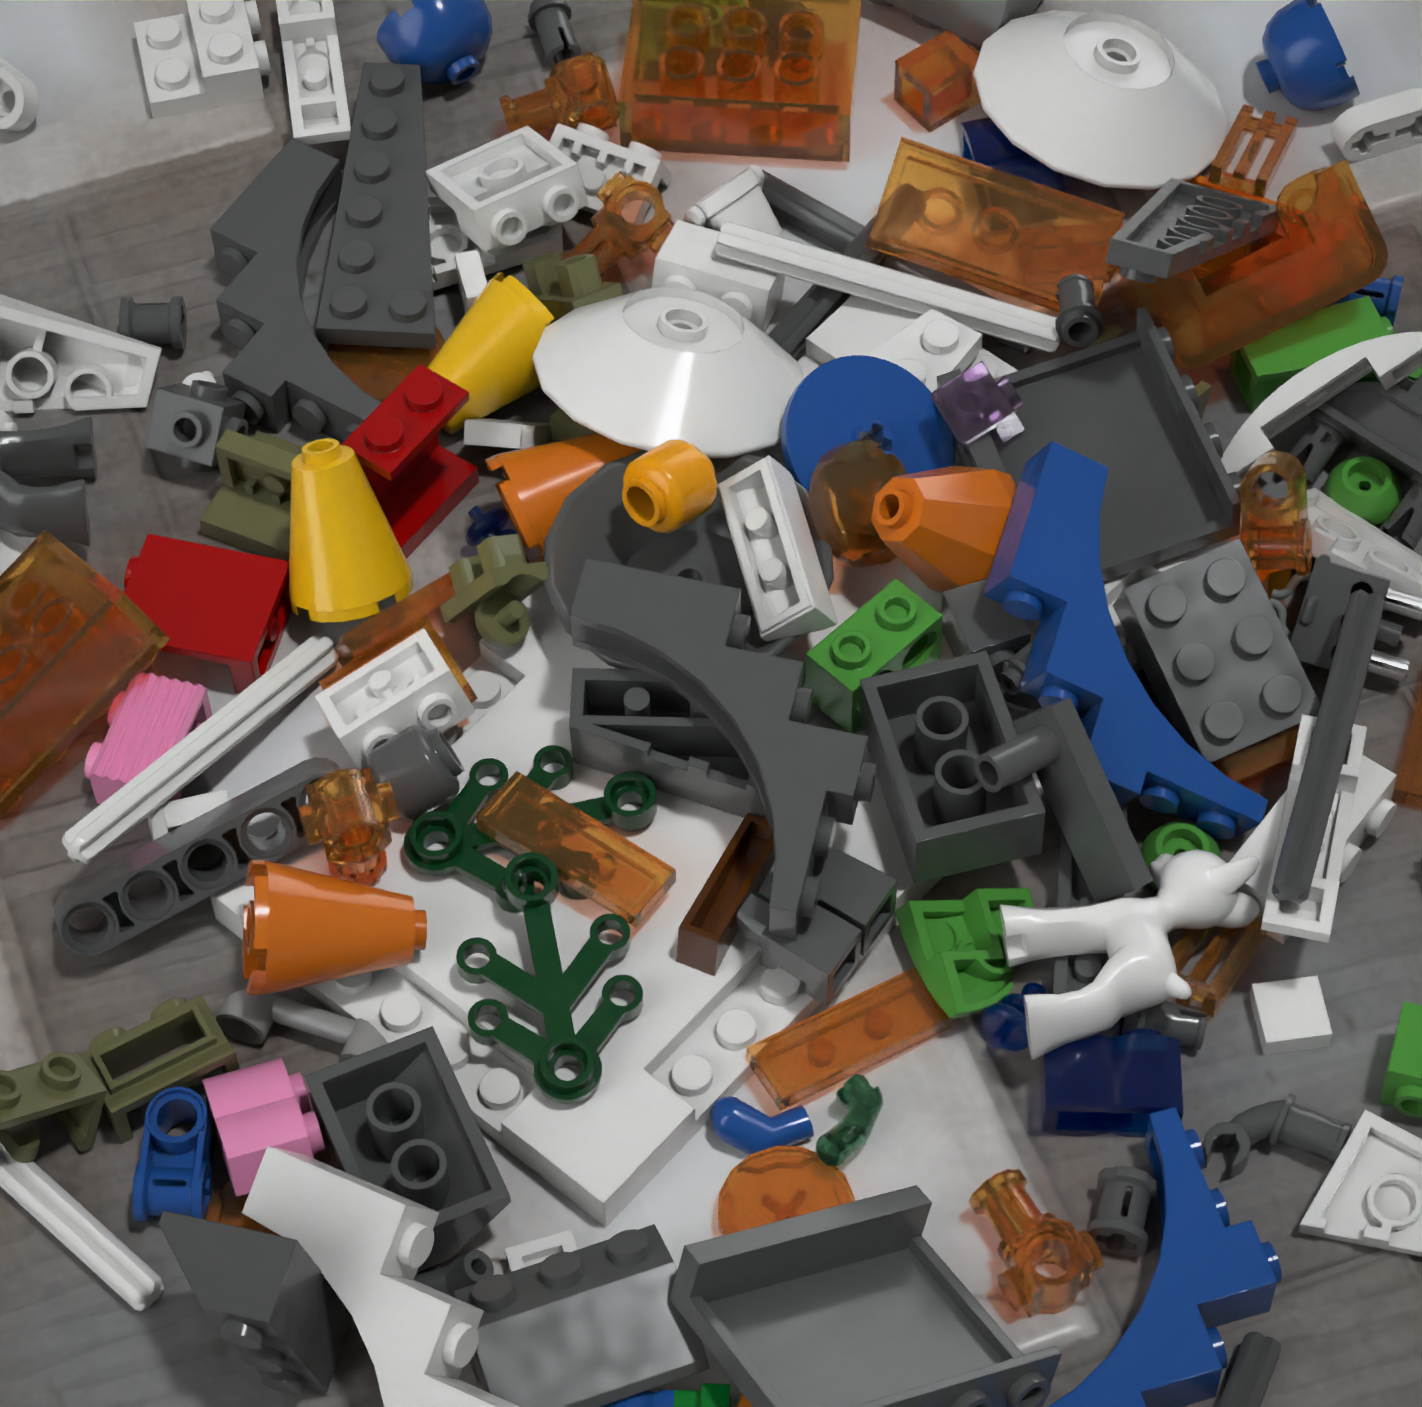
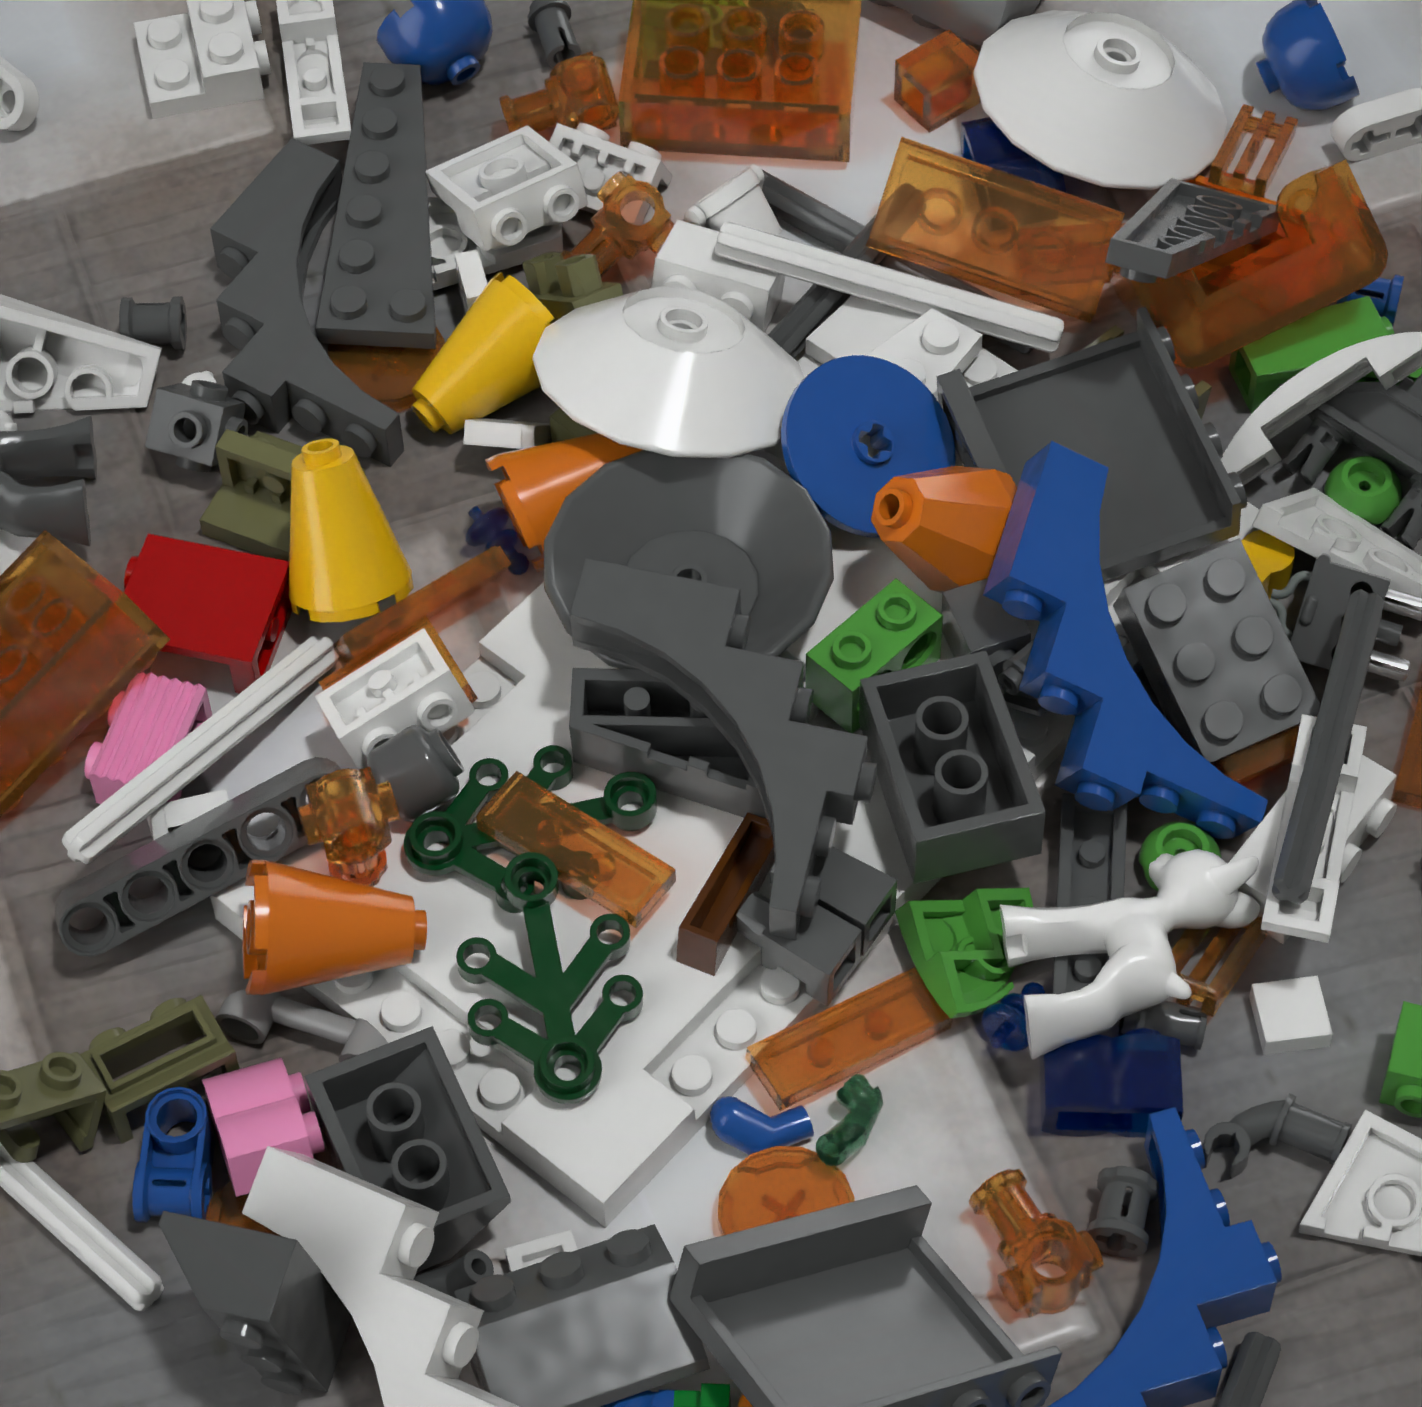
(403, 459): red panel -> none
(494, 588): olive hips -> none
(669, 486): light orange head -> none
(776, 551): white slope -> none
(844, 498): clear orange tile -> none
(978, 404): clear purple bracket -> none
(1078, 318): dark grey pin -> none
(1080, 795): dark grey piece -> none
(1274, 529): clear orange piece -> none

